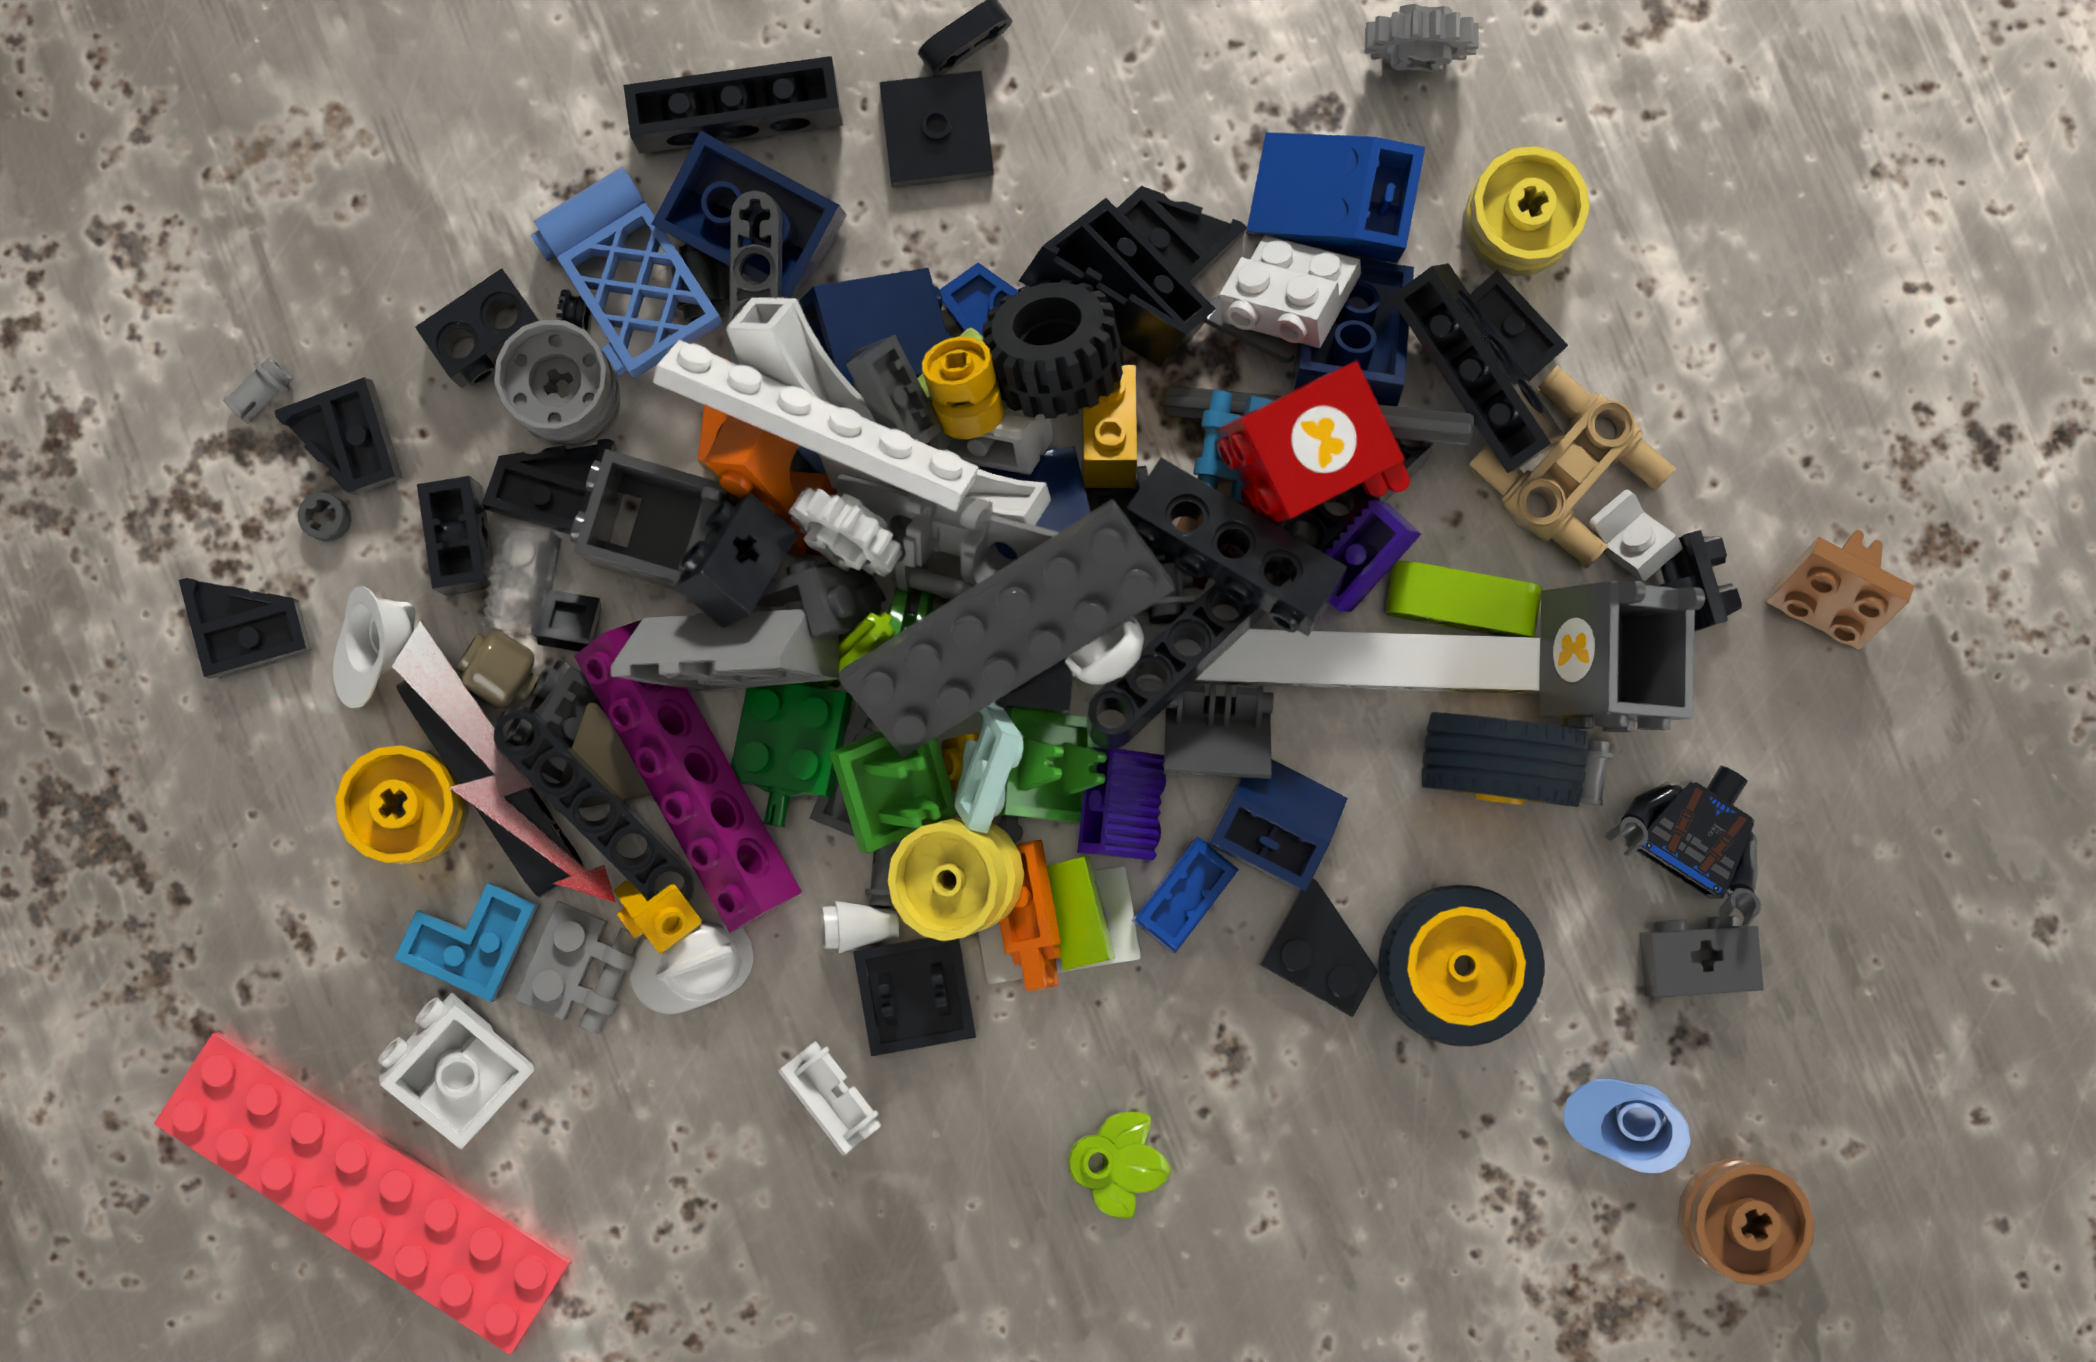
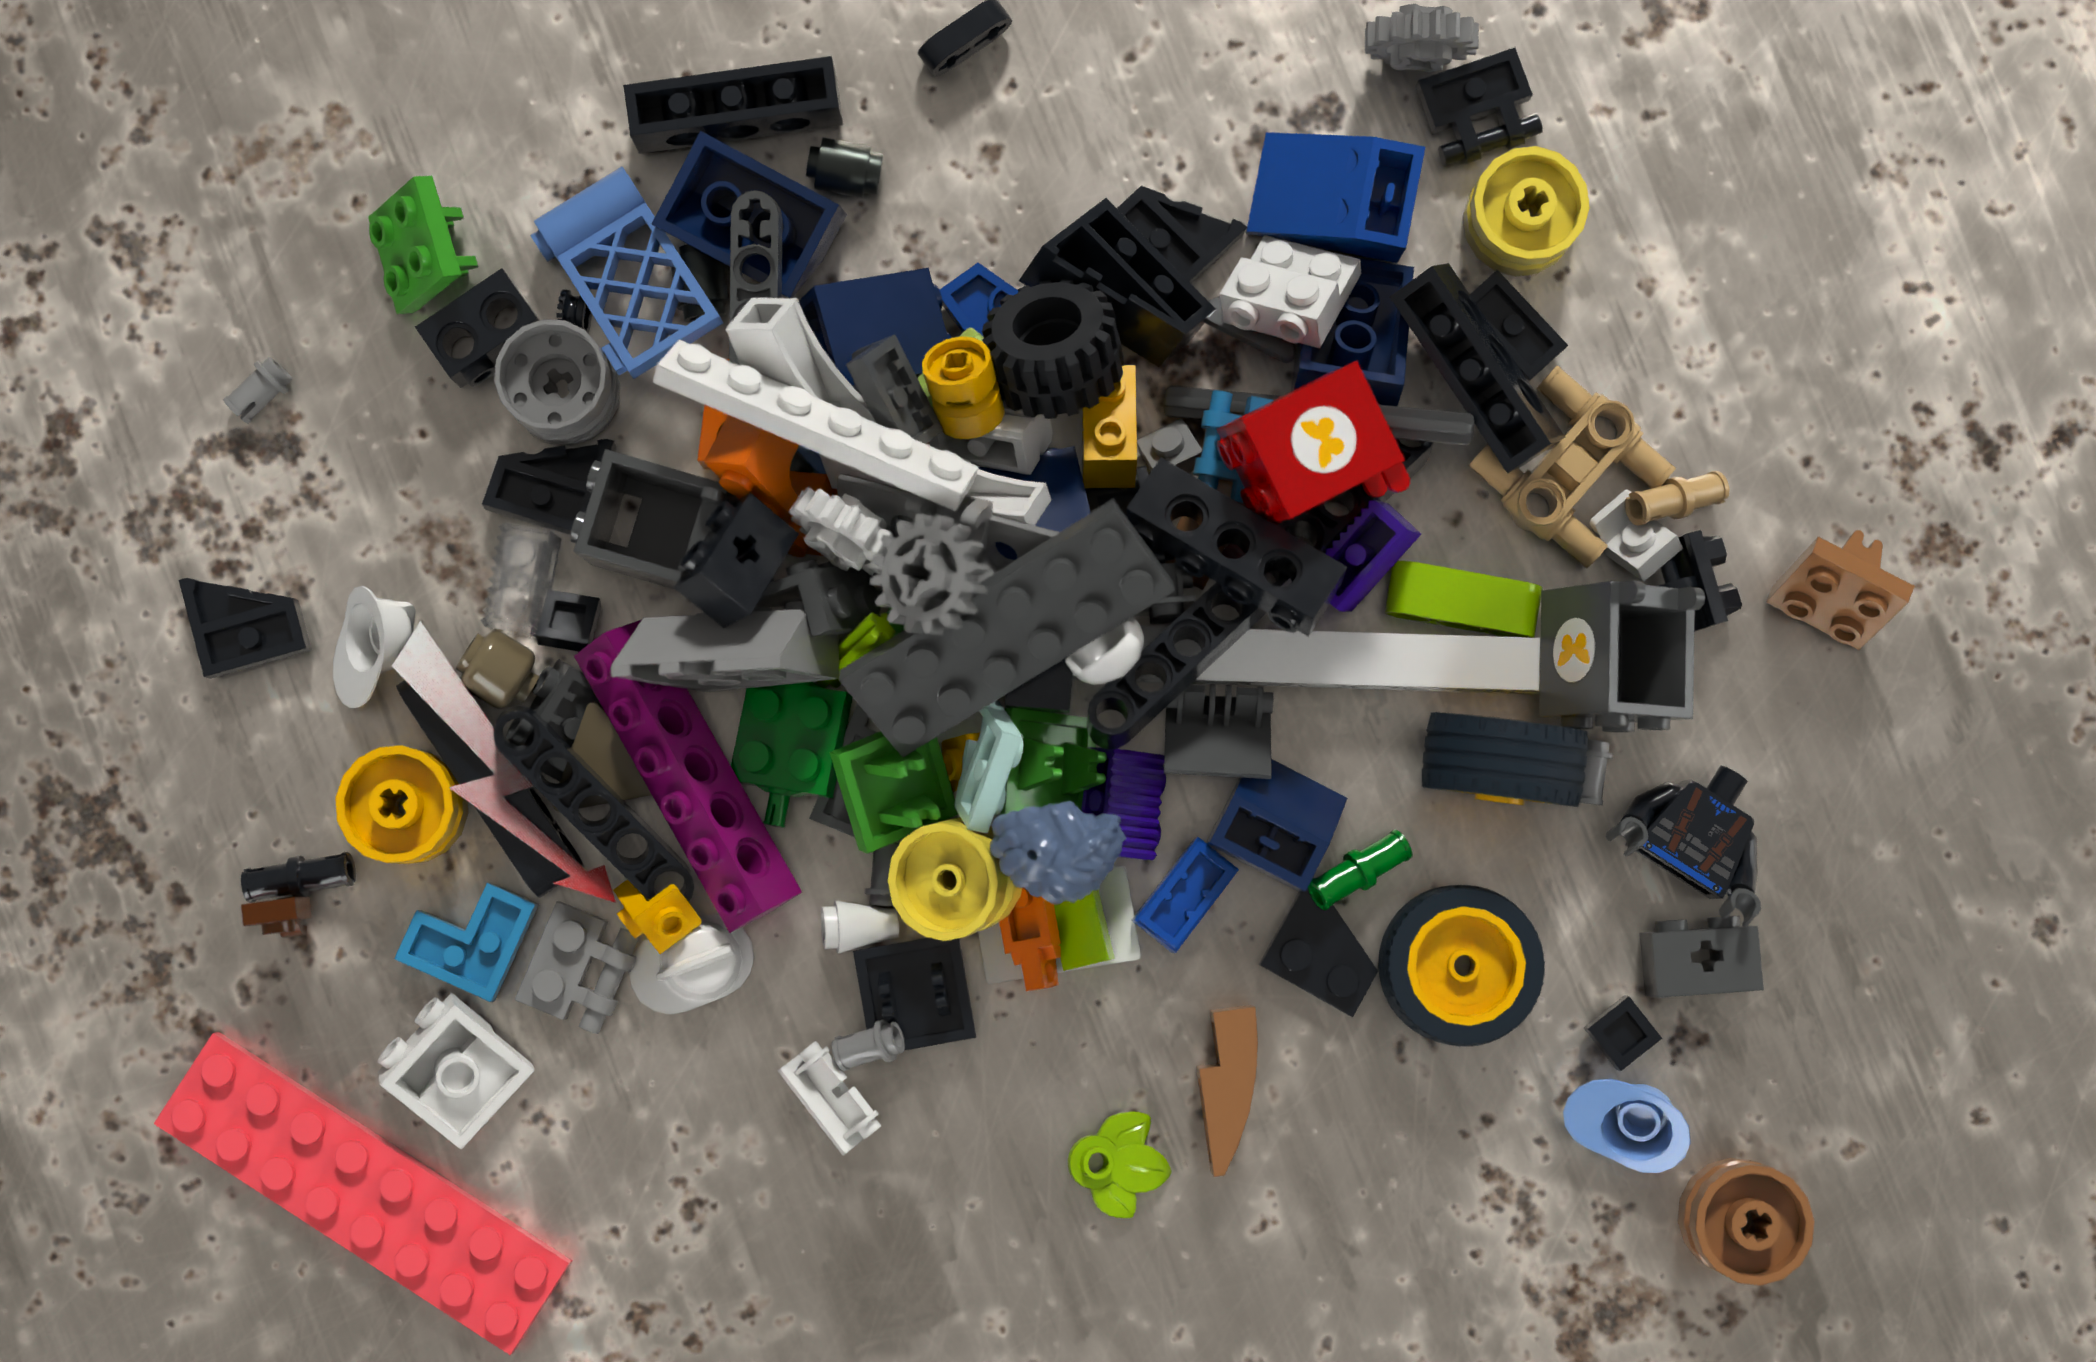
(278, 916): none -> reddish brown plate
(298, 877): none -> black pin
(332, 529): dark grey bush -> none
(346, 434): black wing -> none
(417, 245): none -> bright green plate
(456, 535): black brick -> none
(844, 167): none -> pearl dark grey brick
(869, 1045): none -> light grey pin
(925, 547): none -> light grey gear
(936, 128): black plate -> none
(1056, 850): none -> sand blue hair
(1171, 443): none -> light grey plate
(1229, 1084): none -> medium nougat slope
(1360, 869): none -> green pin
(1473, 92): none -> black plate
(1622, 1033): none -> black plate
(1676, 497): none -> tan pin

